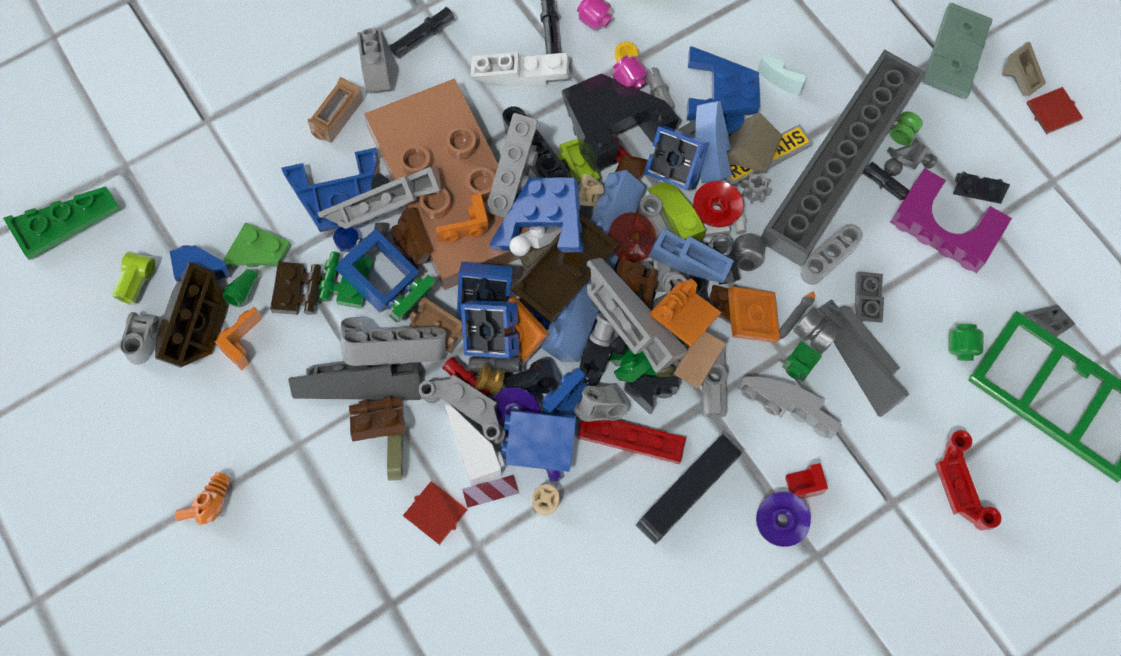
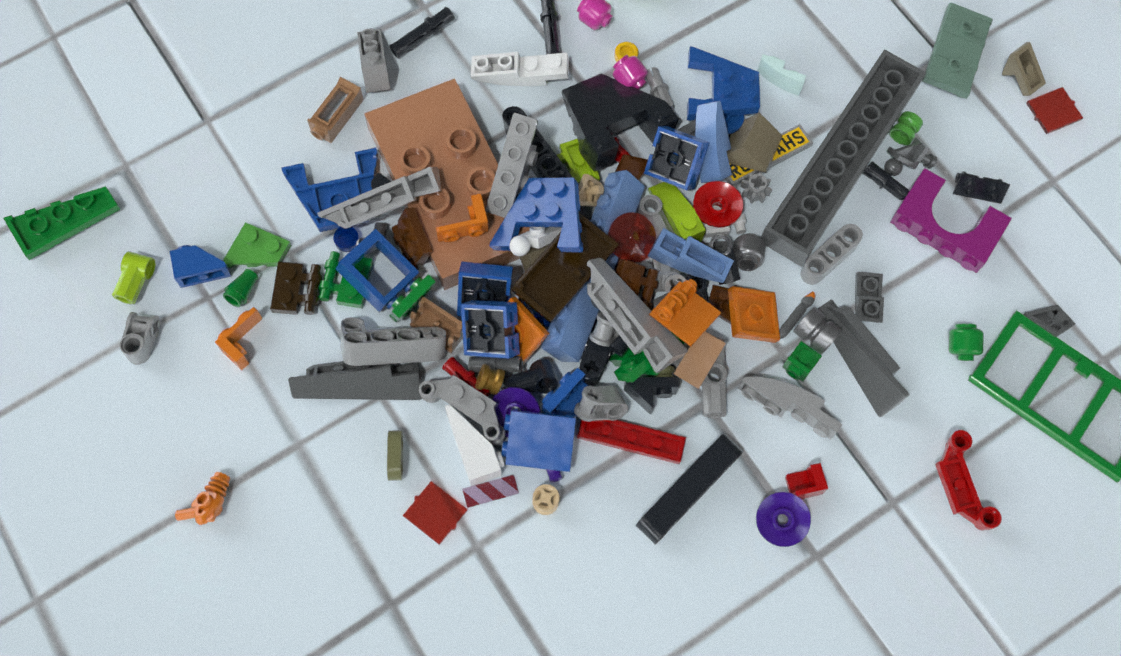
(191, 318): dark brown wedge -> none
(376, 424): reddish brown plate -> none

